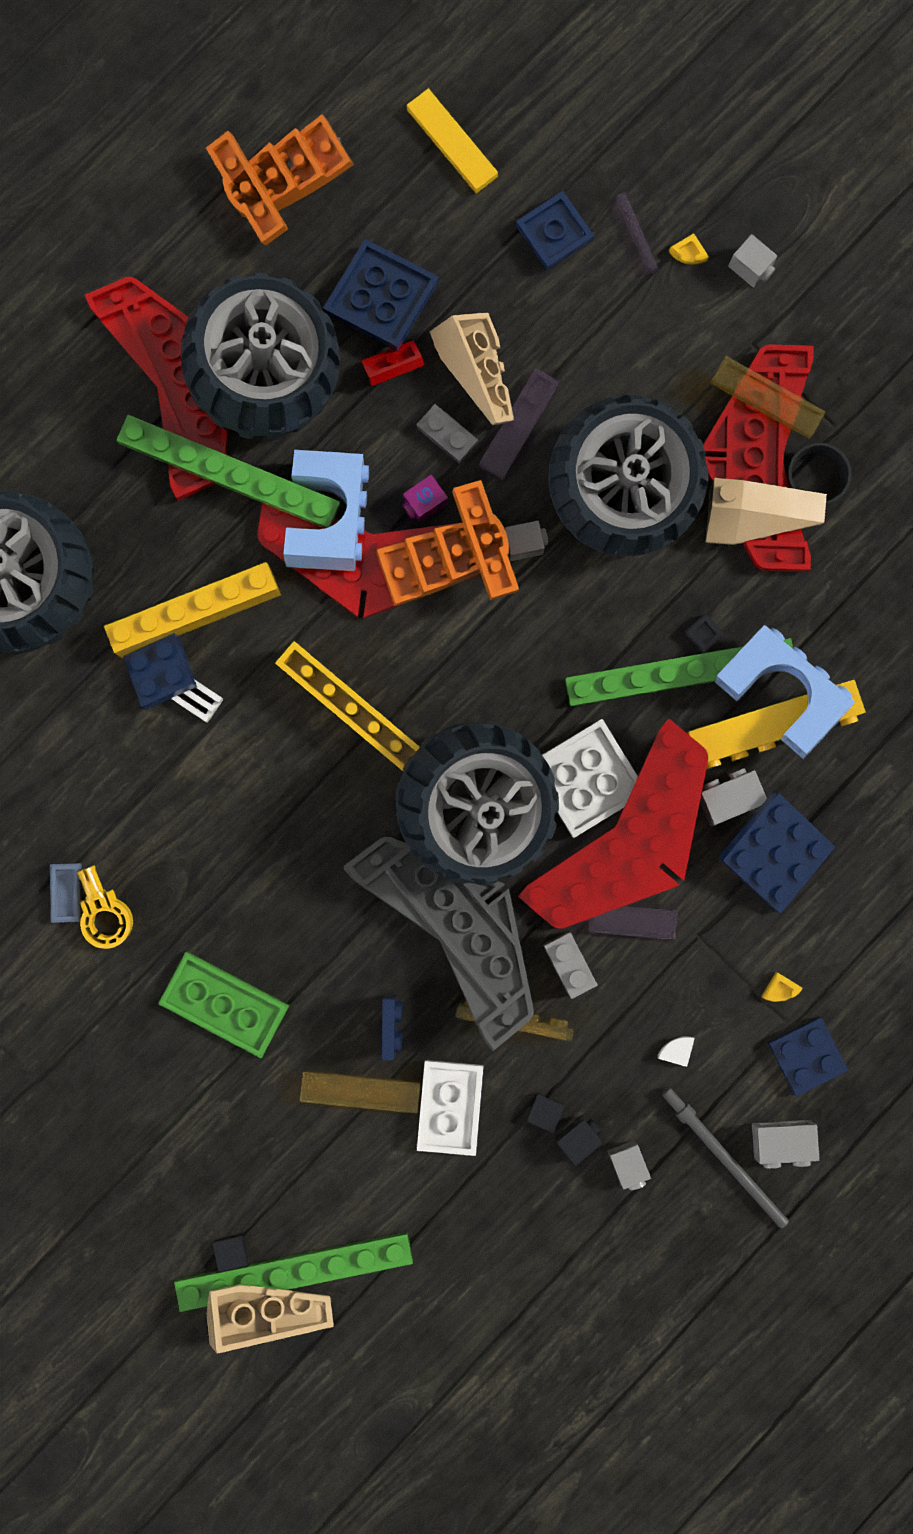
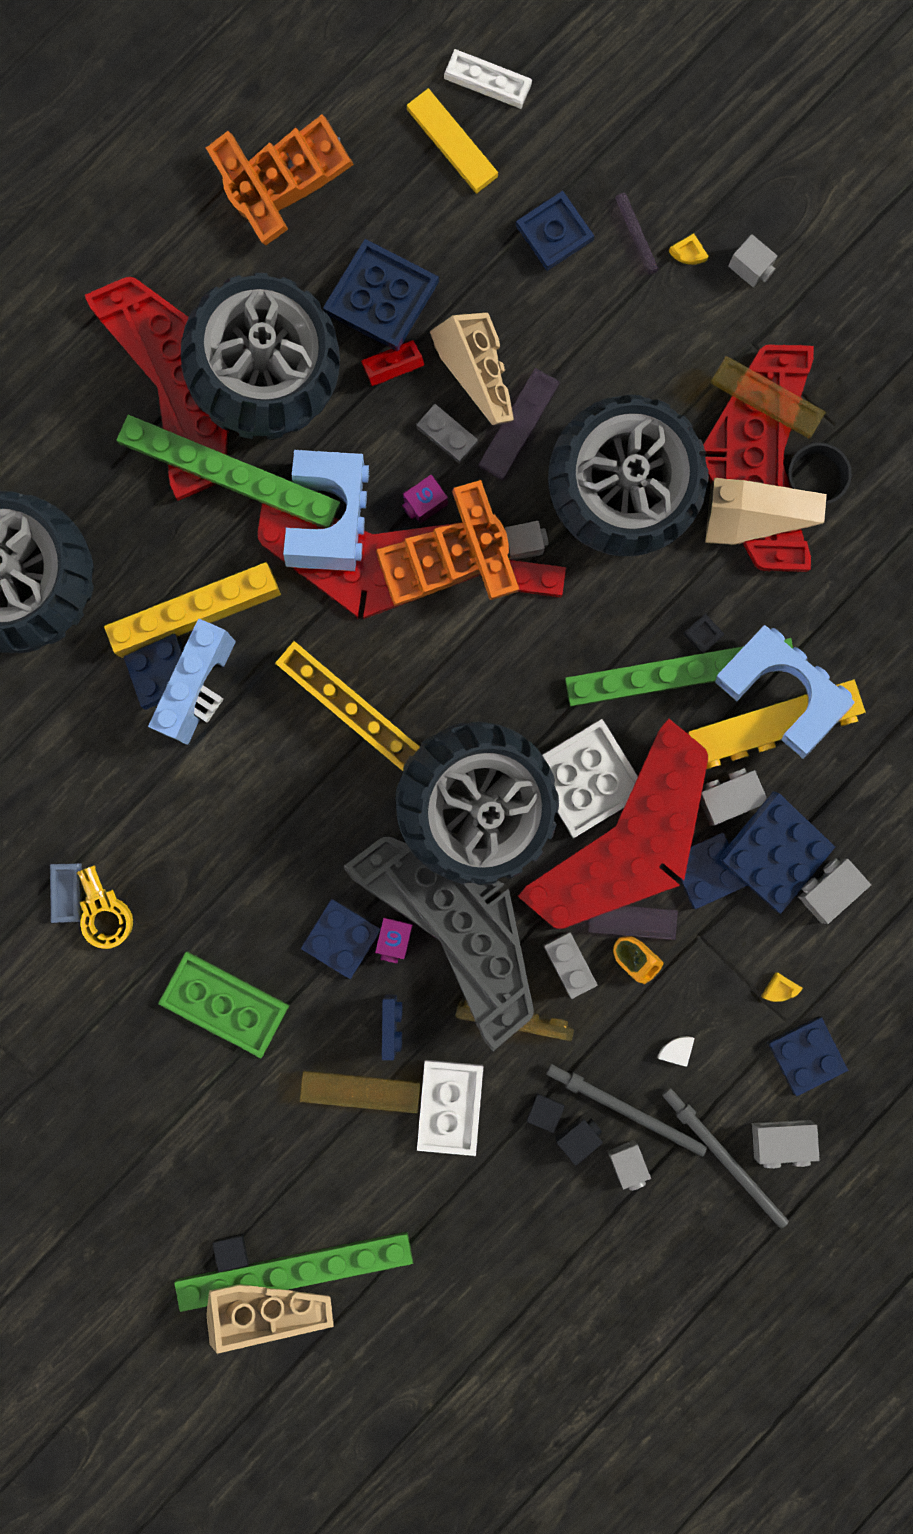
(204, 649): none -> light blue arch
(341, 939): none -> dark blue plate
(393, 939): none -> magenta brick
(487, 78): none -> white tile
(539, 578): none -> red plate
(576, 1084): none -> dark grey bar
(637, 959): none -> rock
(706, 875): none -> dark blue plate
(833, 890): none -> light grey brick

